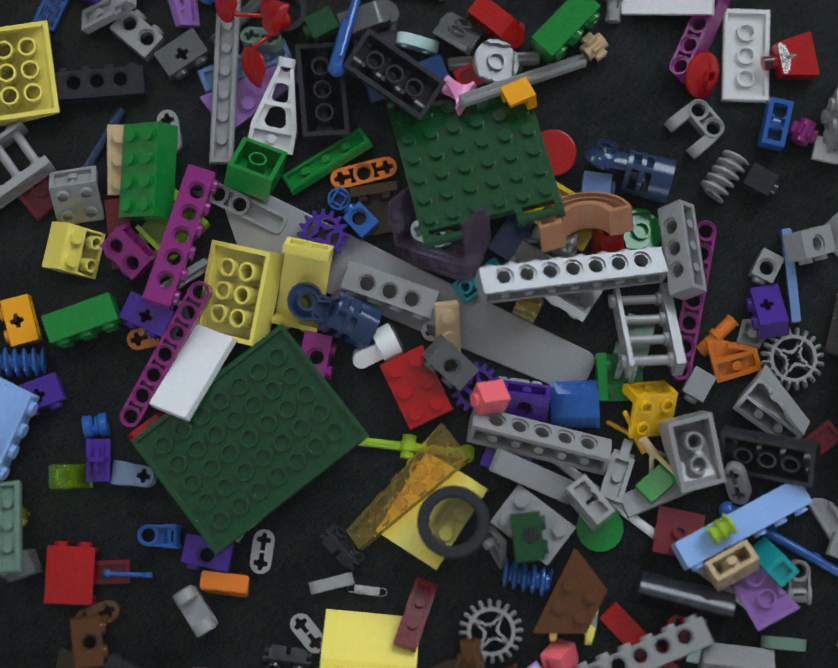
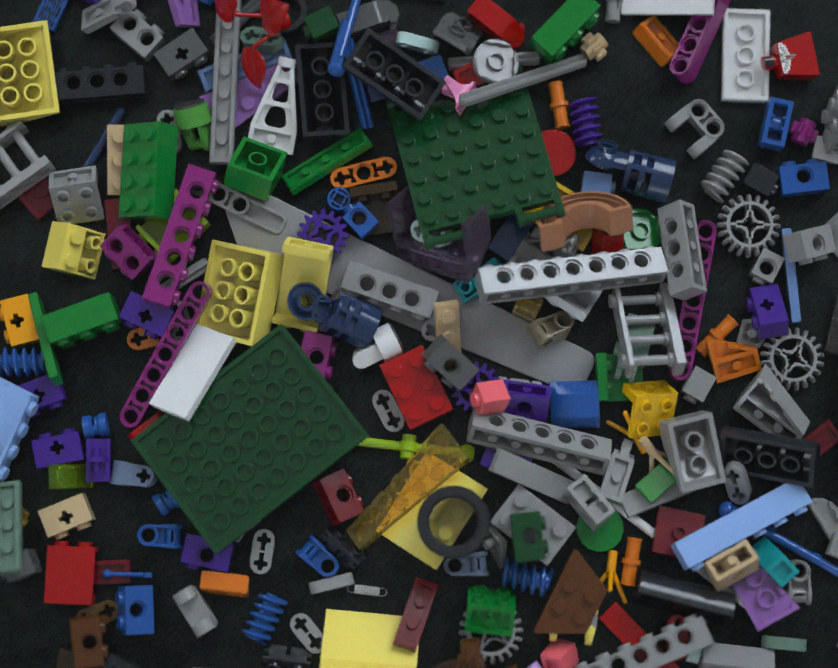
(47, 348): none -> green tile
(73, 448): none -> dark purple brick
(77, 506): none -> tan brick
(144, 619): none -> blue brick
(165, 502): none -> blue wheel
(192, 115): none -> bright green piece
(264, 617): none -> blue piece
(317, 556): none -> blue piece
(327, 493): none -> dark red brick
(360, 96): none -> blue axle
(383, 413): none -> light grey beam
(469, 565): none -> sand blue piece
(490, 610): none -> green bracket
(519, 92): light orange panel -> none
(551, 328): none -> dark tan piece
(559, 105): none -> orange pin
(584, 122): none -> dark purple piece
(611, 574): none -> light orange plant
(631, 561): none -> orange pin
(656, 40): none -> orange slope
(702, 74): red dish -> none
(721, 529): lime bush -> none
(747, 246): none -> light grey gear
(791, 186): none -> blue brick

